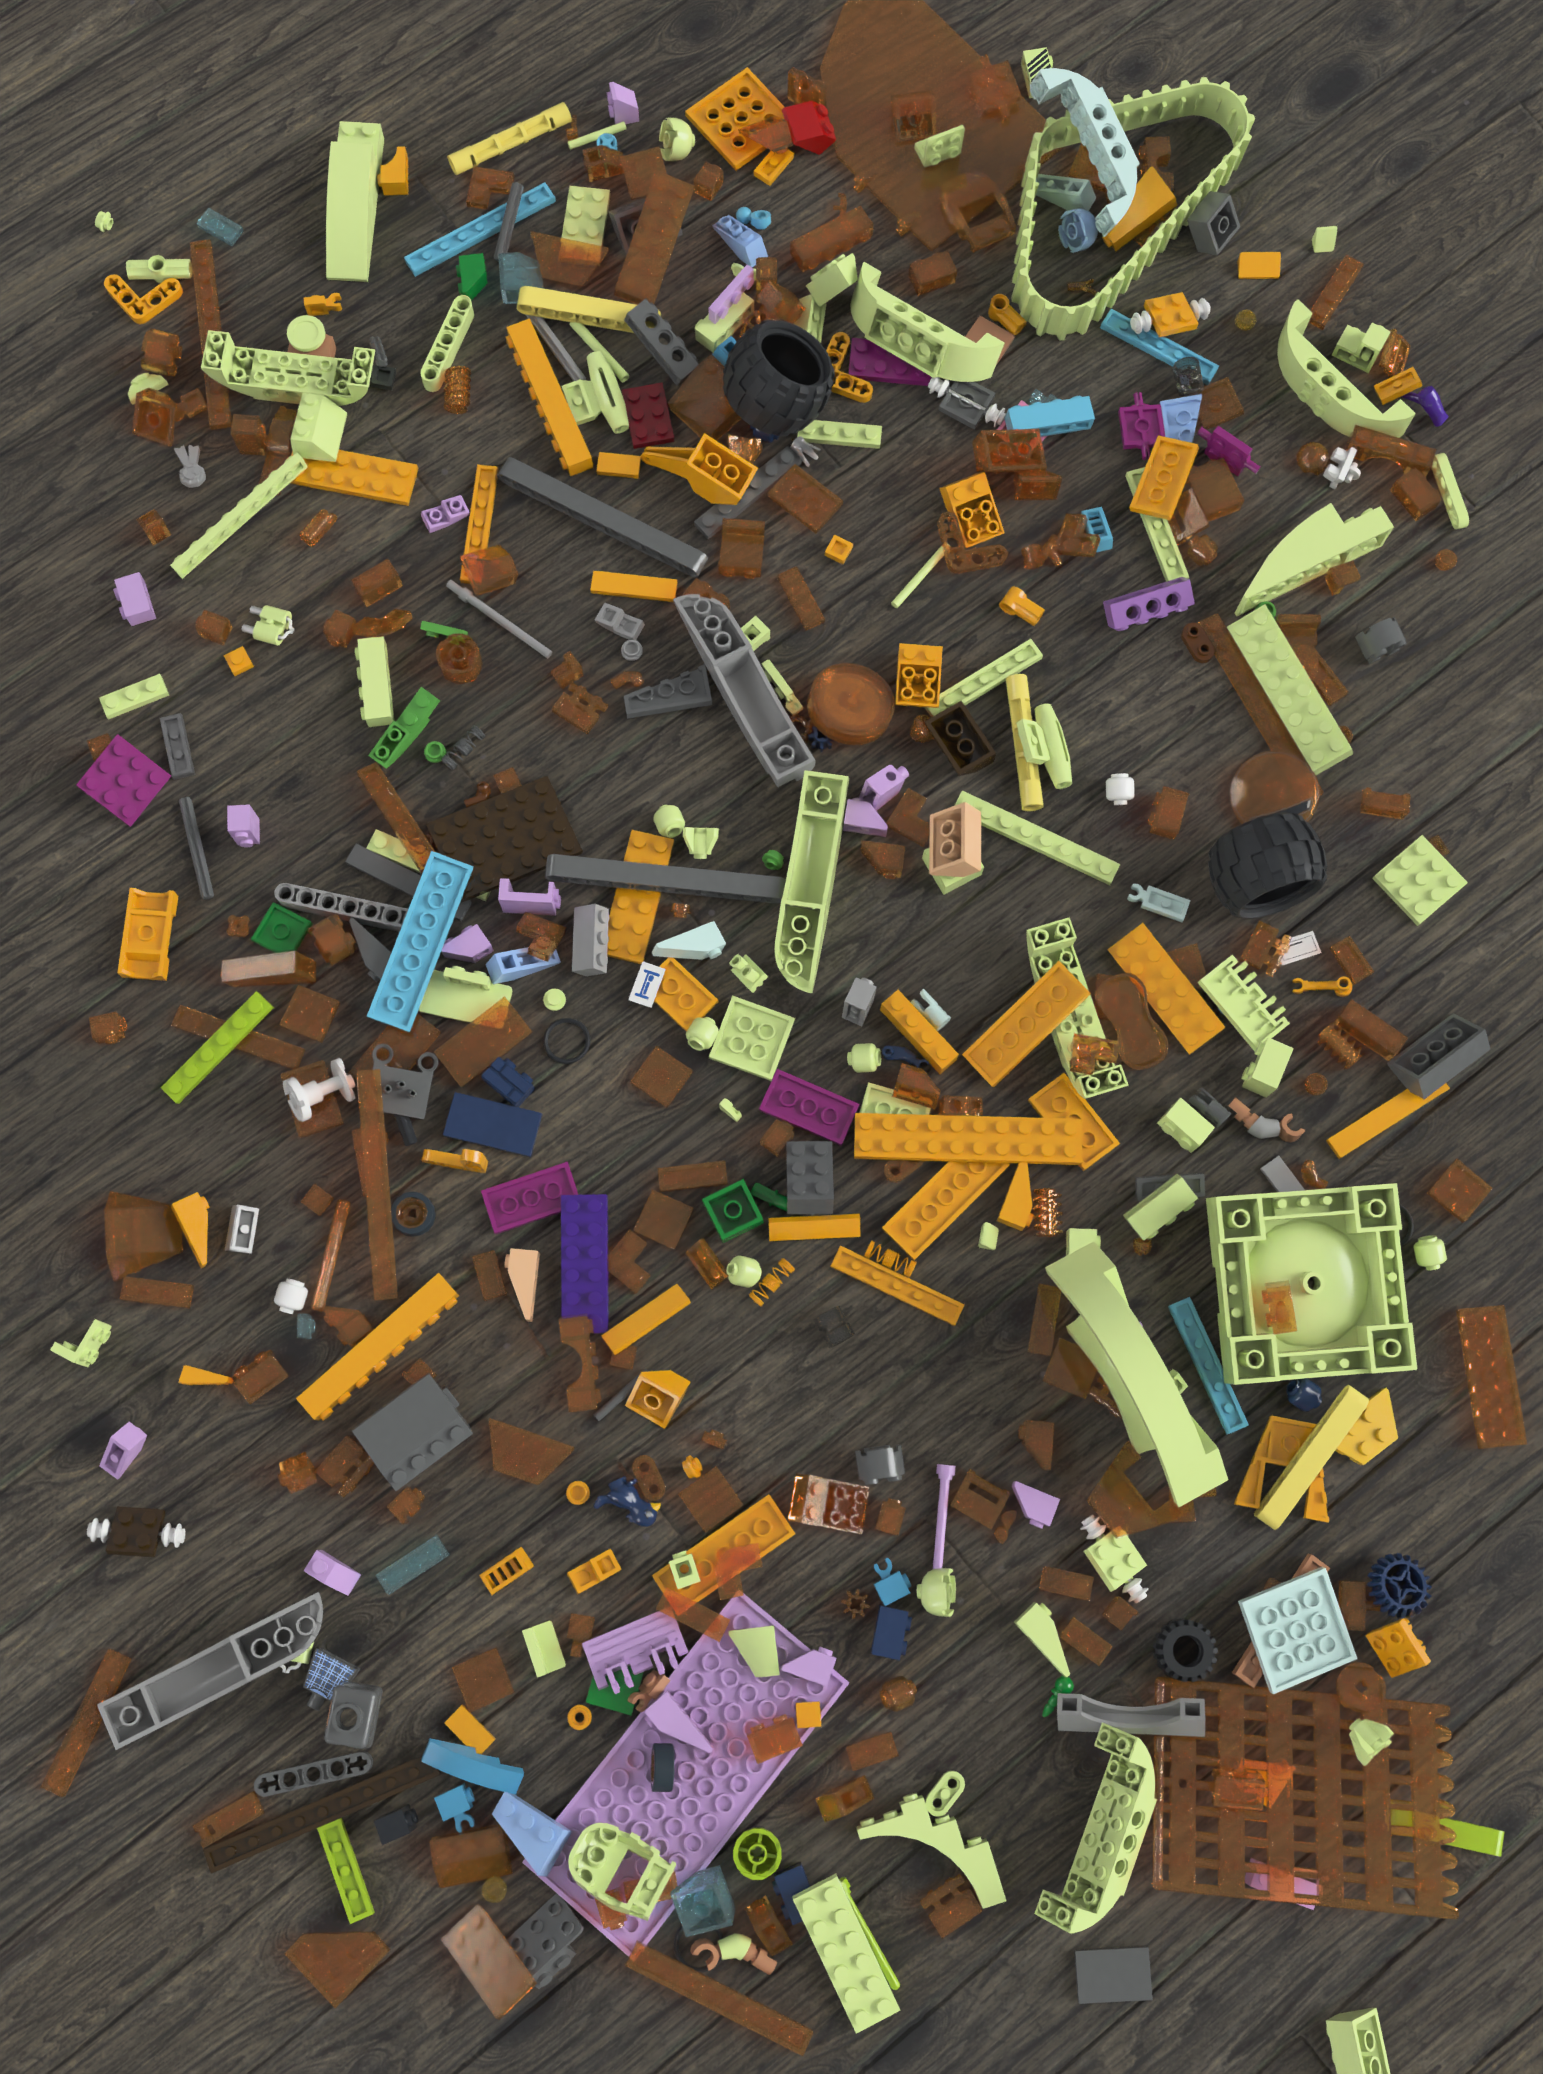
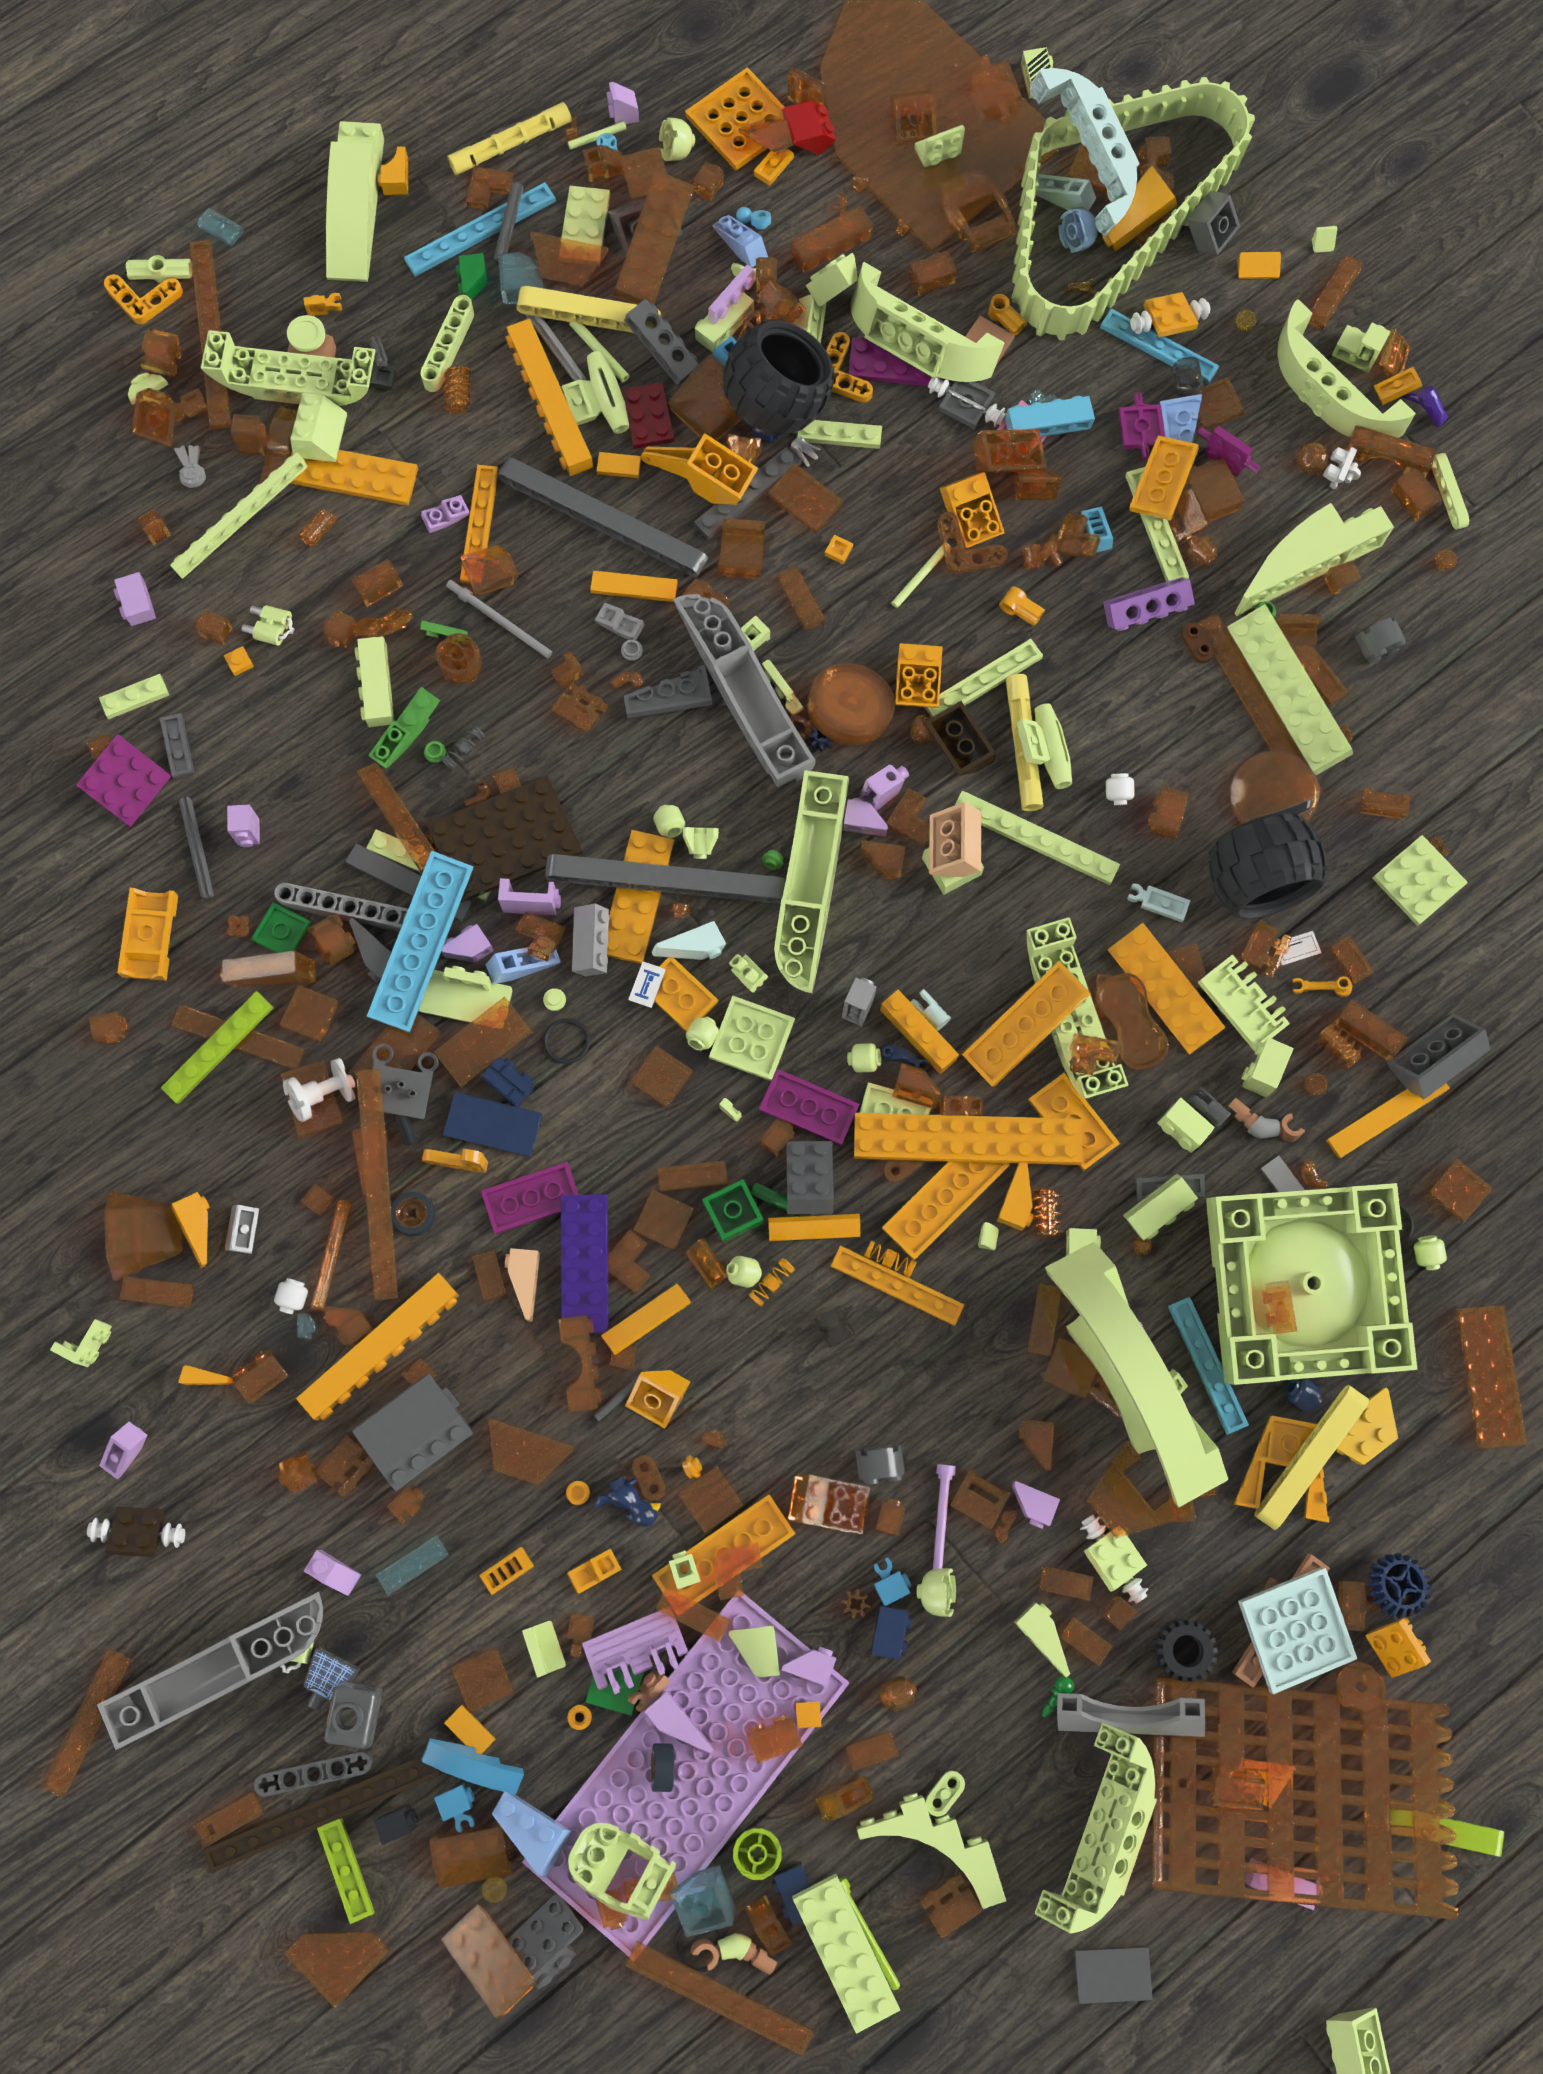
(104, 221): yellowish green plate -> none
(1369, 1738): yellowish green brick -> none

